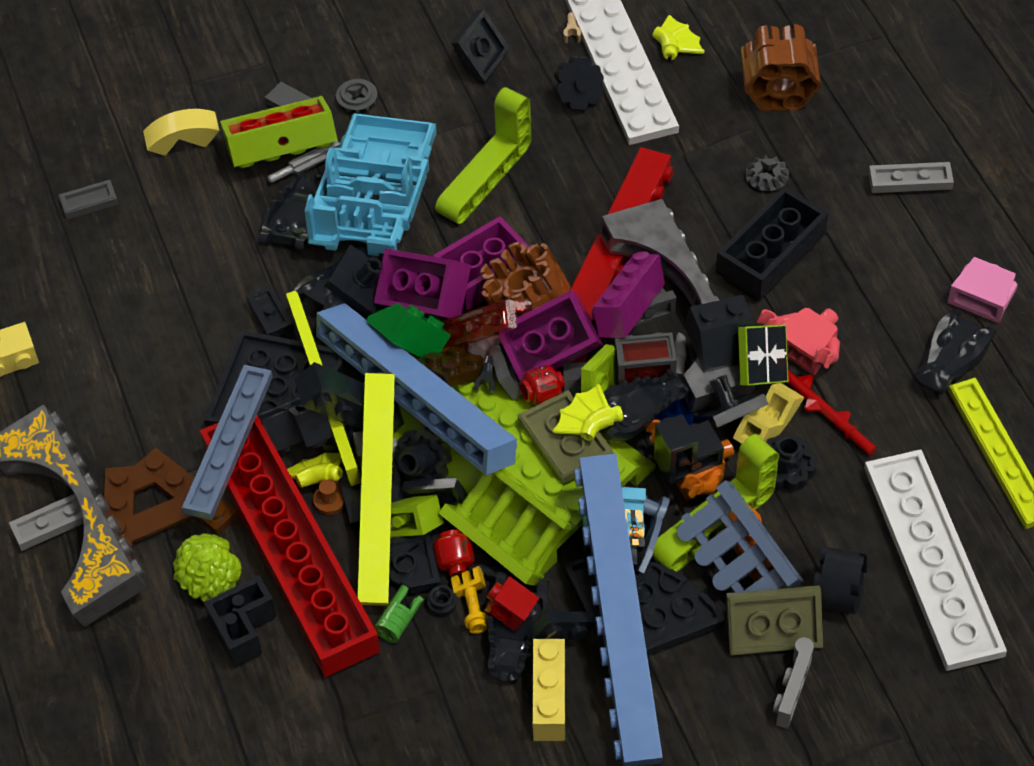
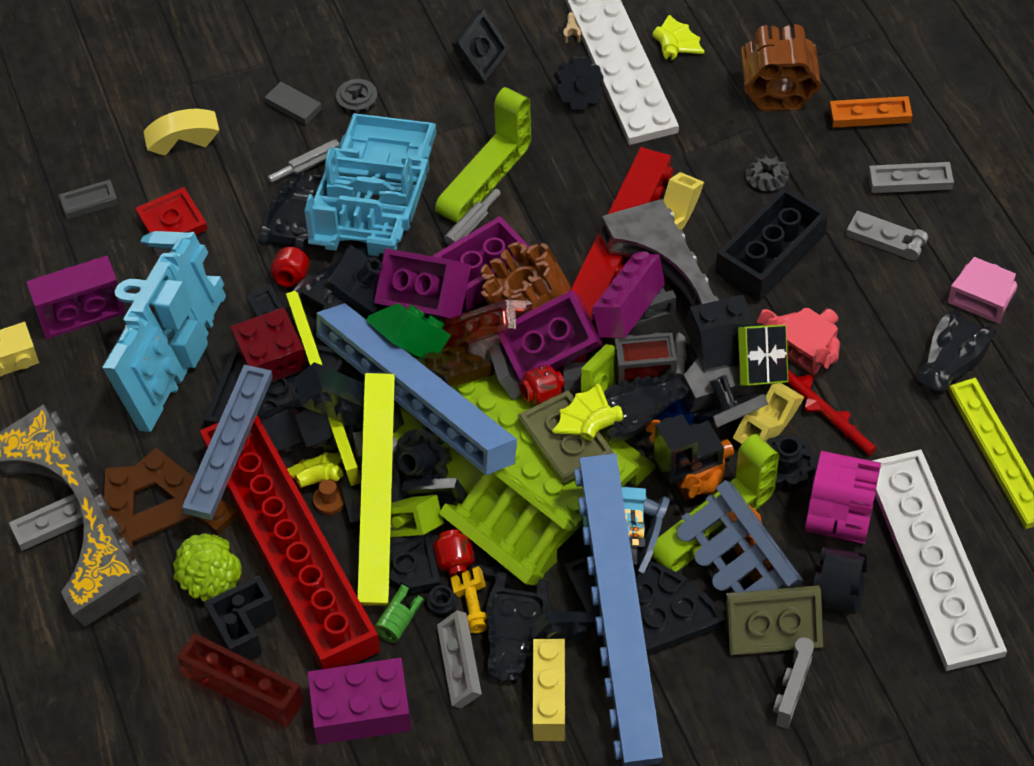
(76, 297): none -> magenta brick
(163, 346): none -> medium azure piece
(172, 214): none -> red plate
(240, 679): none -> clear red brick
(270, 344): none -> dark red piece
(279, 131): lime brick -> none
(289, 266): none -> red head
(359, 701): none -> magenta brick
(459, 659): none -> light grey plate
(470, 219): none -> light grey axle
(486, 375): black piece -> none
(510, 603): red brick -> none
(682, 197): none -> light yellow brick
(842, 497): none -> dark pink piece
(870, 111): none -> orange plate
(887, 235): none -> light grey plate

